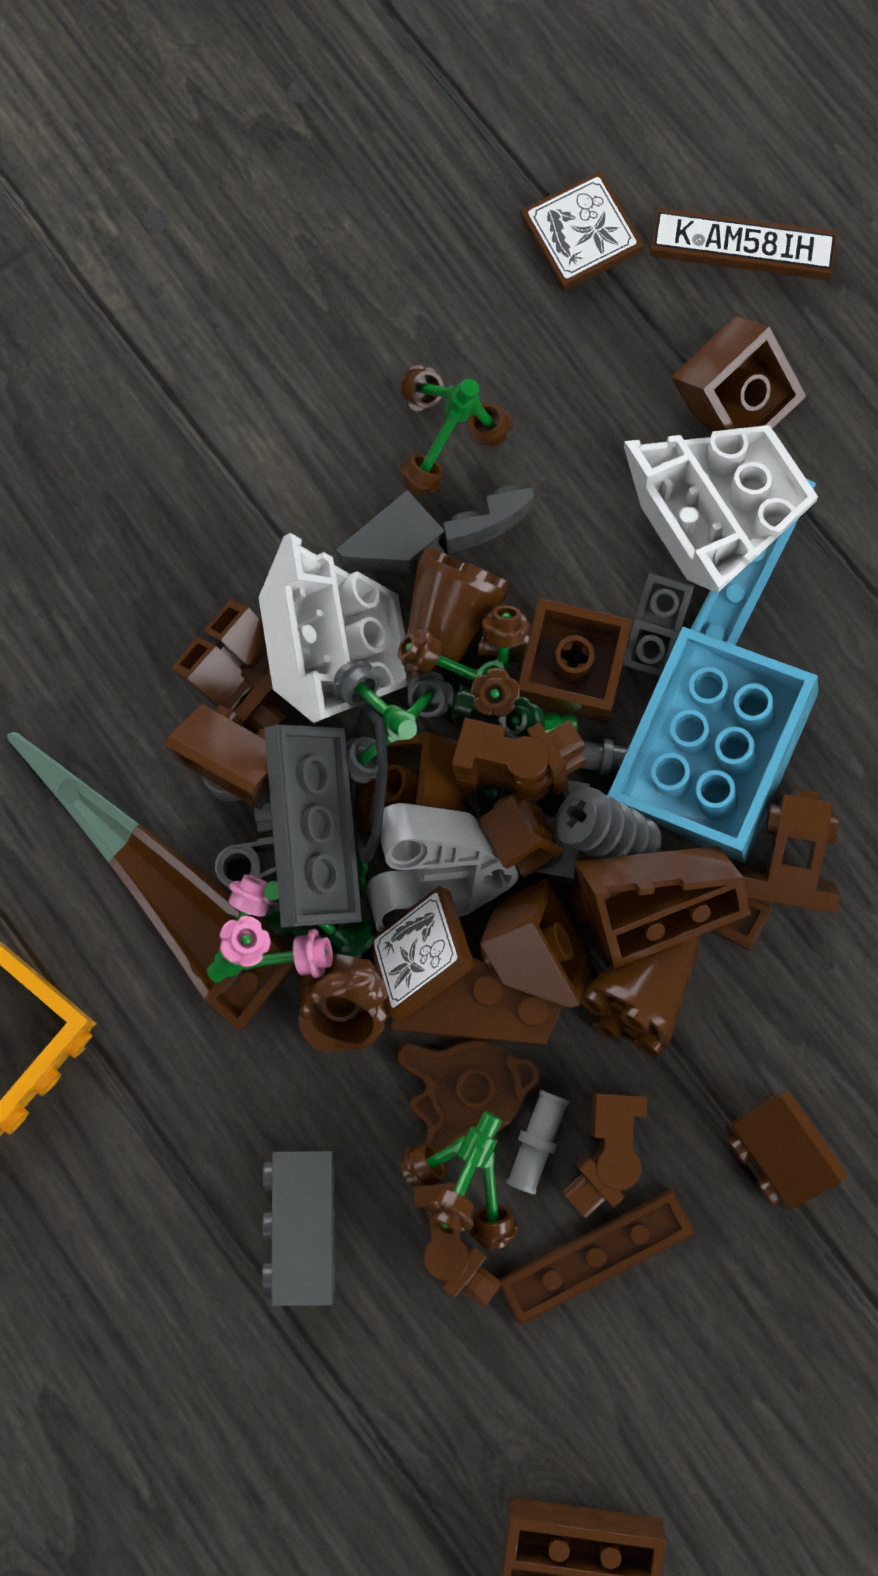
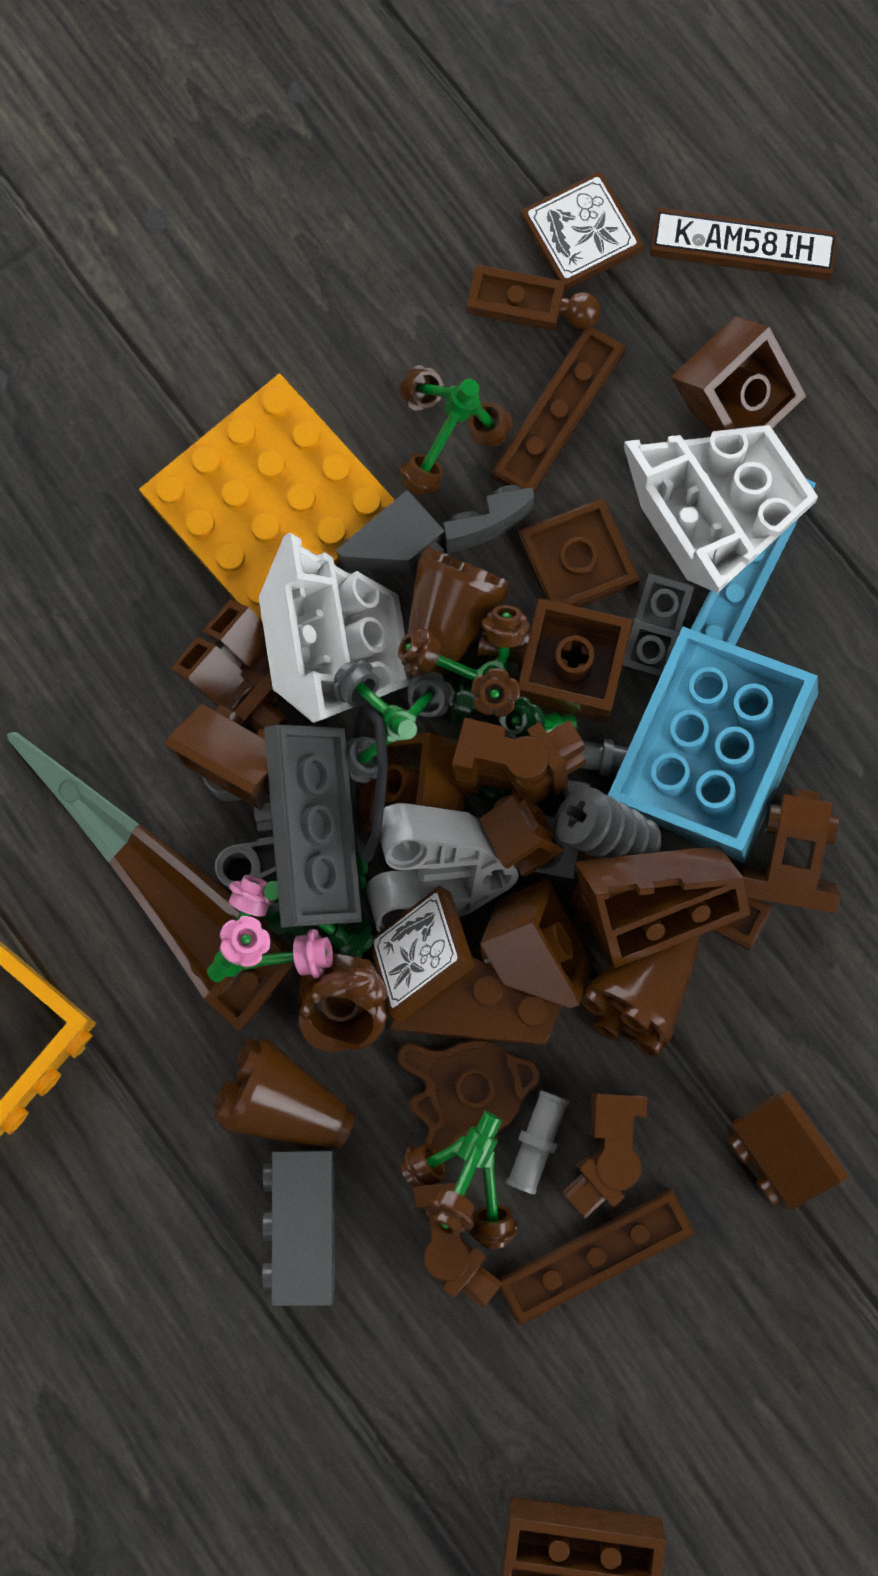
(258, 478): none -> light orange plate
(280, 1101): none -> reddish brown cone
(528, 300): none -> reddish brown plate
(559, 410): none -> reddish brown tile
(579, 555): none -> reddish brown tile

